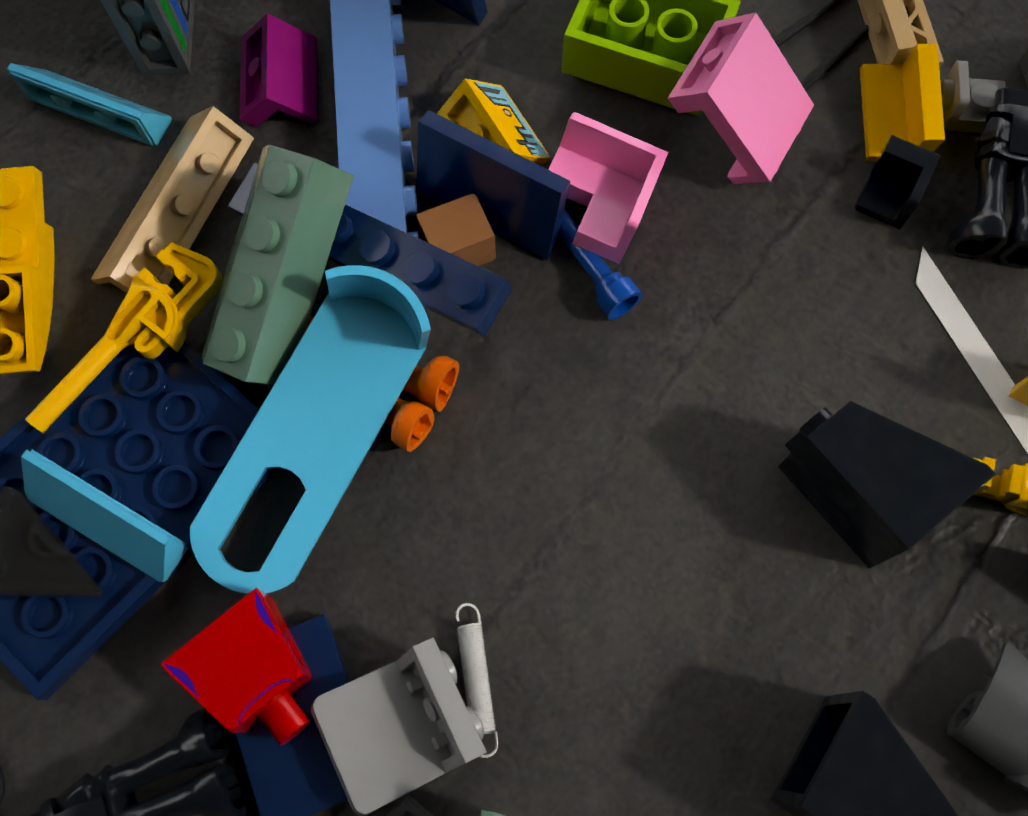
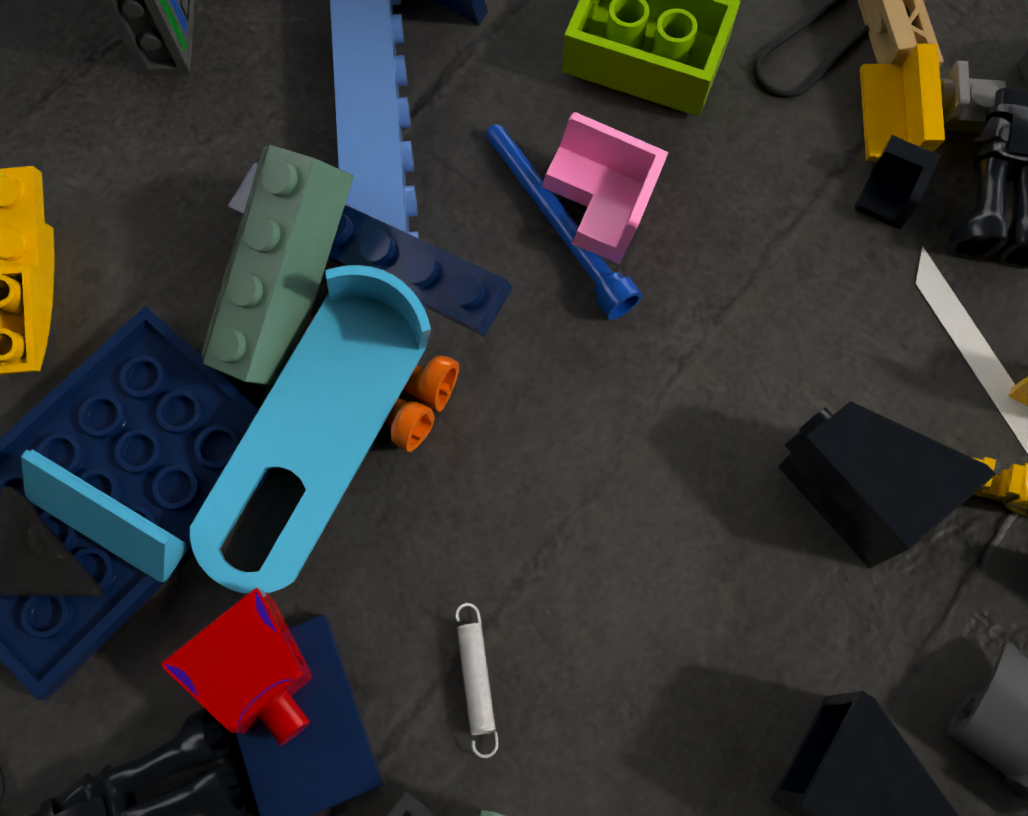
(91, 104): medium azure slope -> none
(148, 317): yellow piece -> none
(176, 198): tan panel -> none
(277, 72): magenta panel -> none
(397, 727): light grey bracket -> none
(459, 229): medium nougat panel -> none
(493, 115): yellow panel -> none
(516, 194): dark blue tile -> none
(746, 95): bright pink panel -> none

